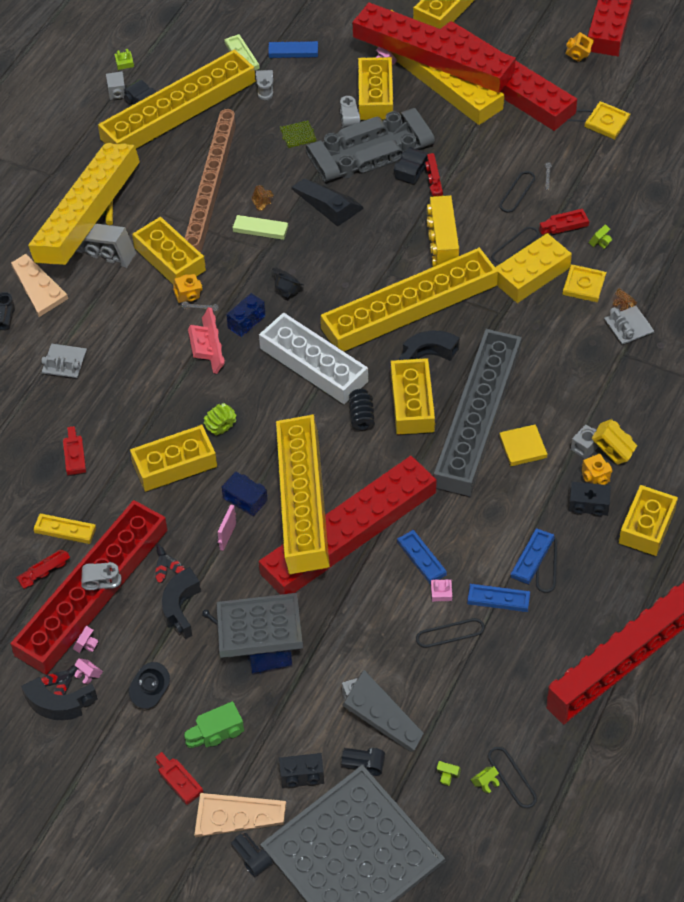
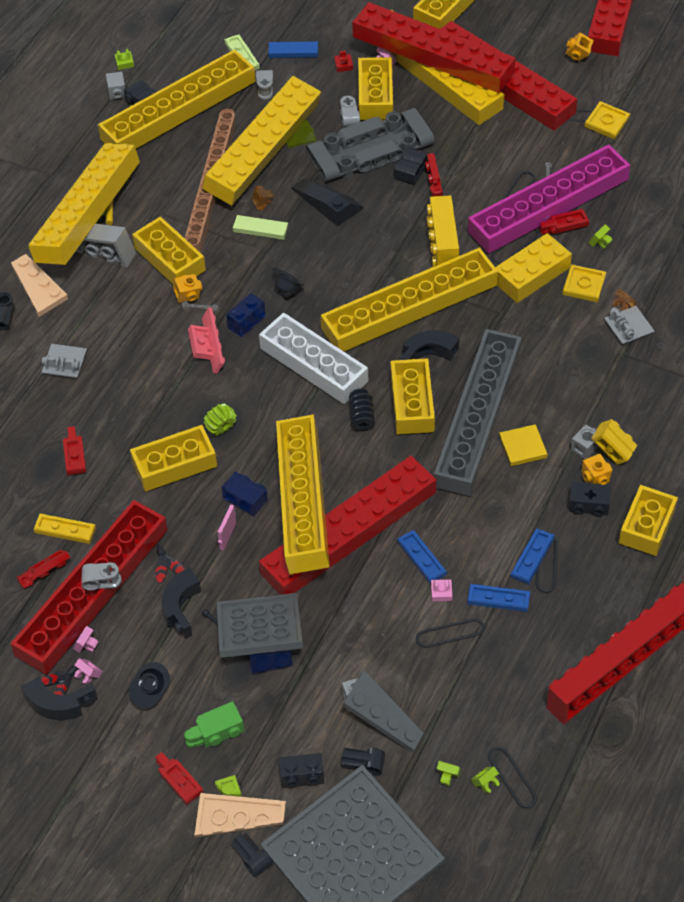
(228, 786): none -> lime tile
(261, 140): none -> yellow brick
(343, 62): none -> red tile
(548, 197): none -> dark pink brick

